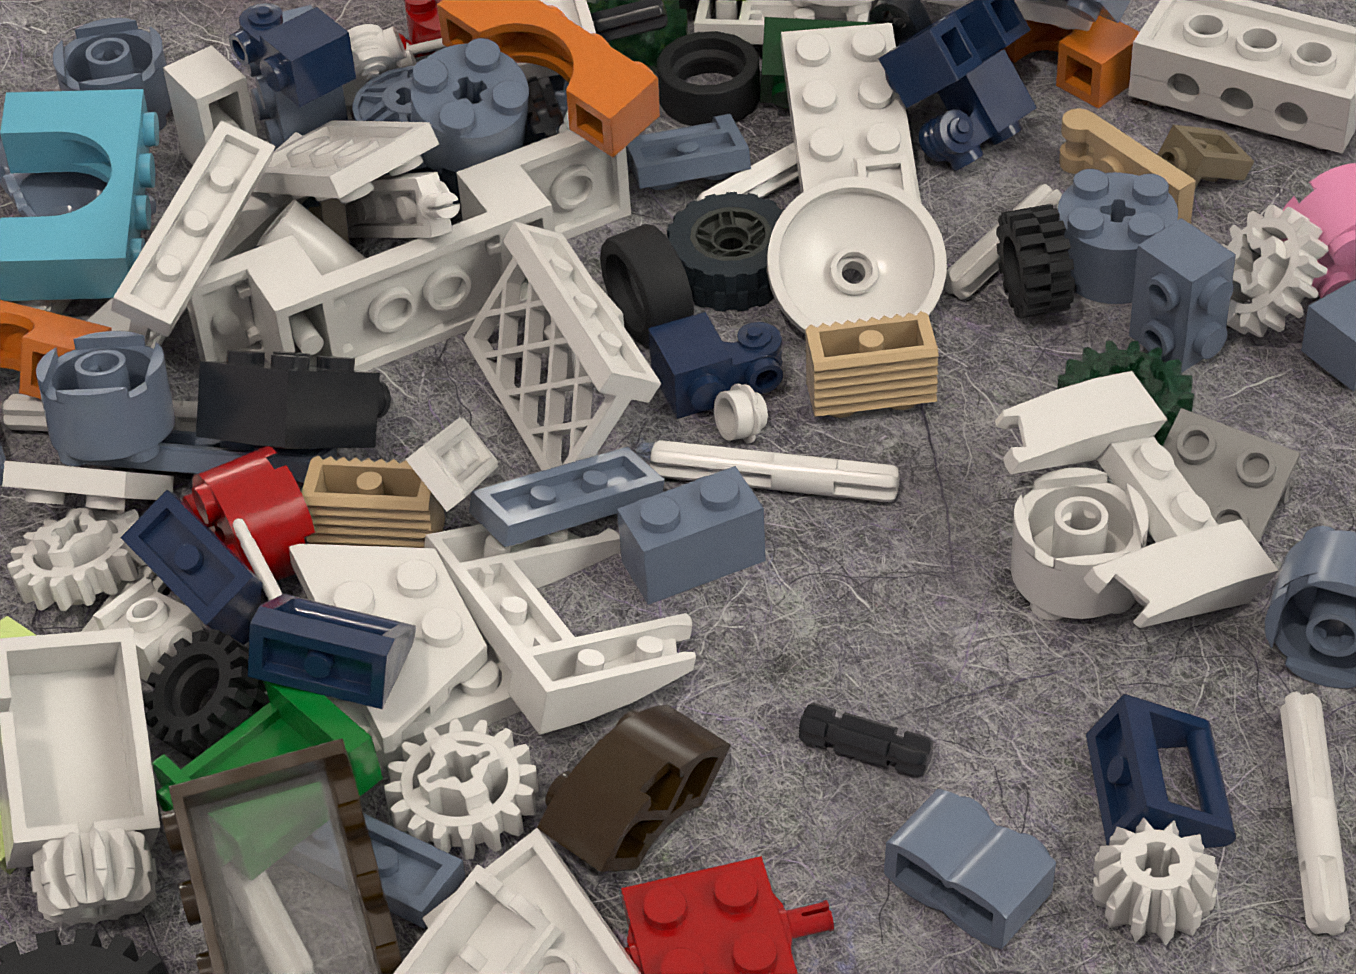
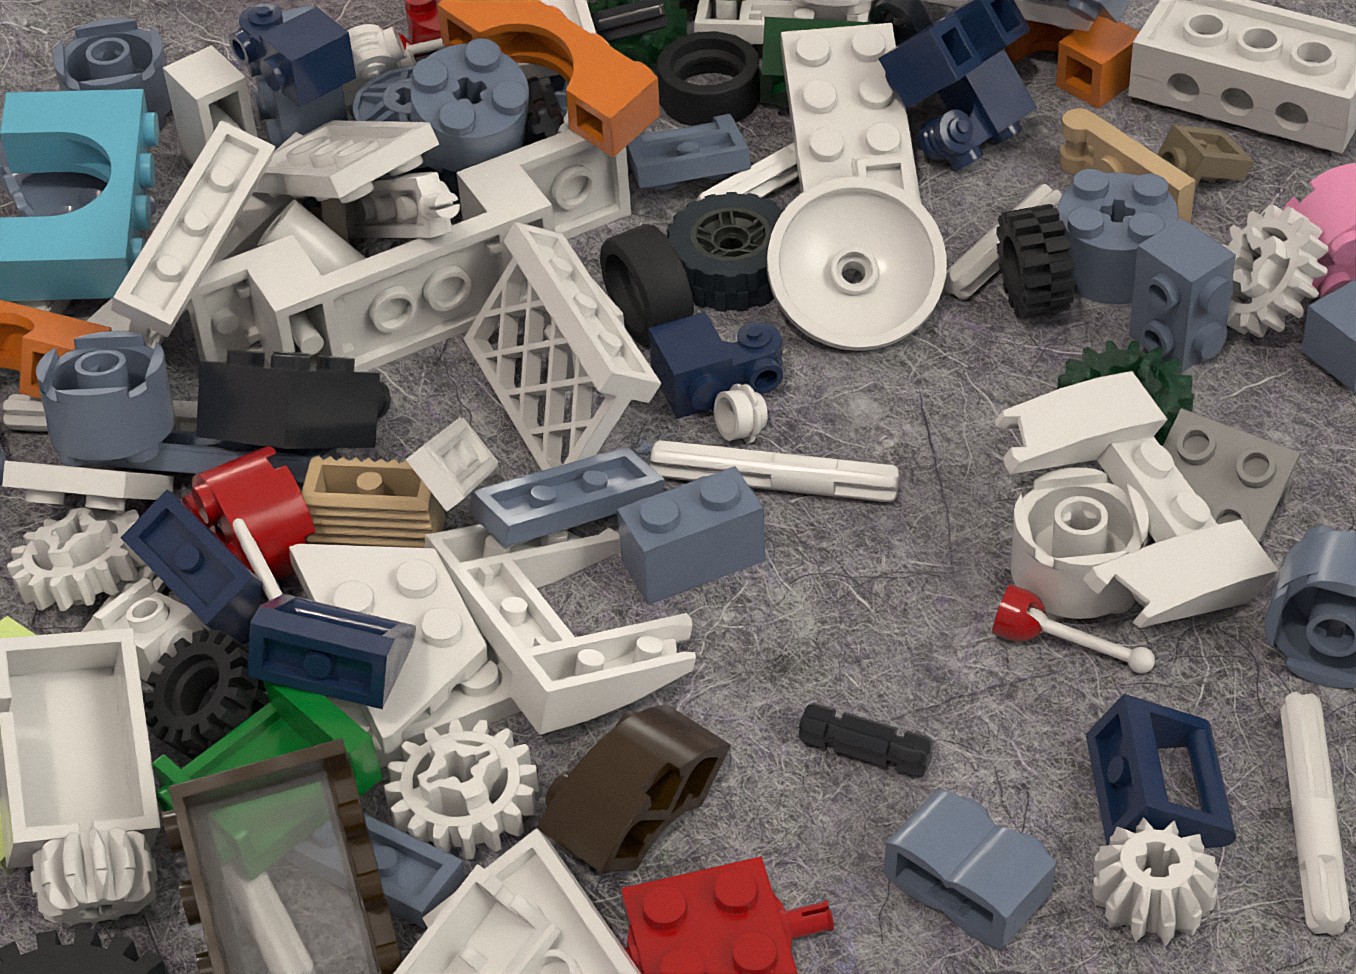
(871, 364): tan brick -> none
(1026, 617): none -> hinge

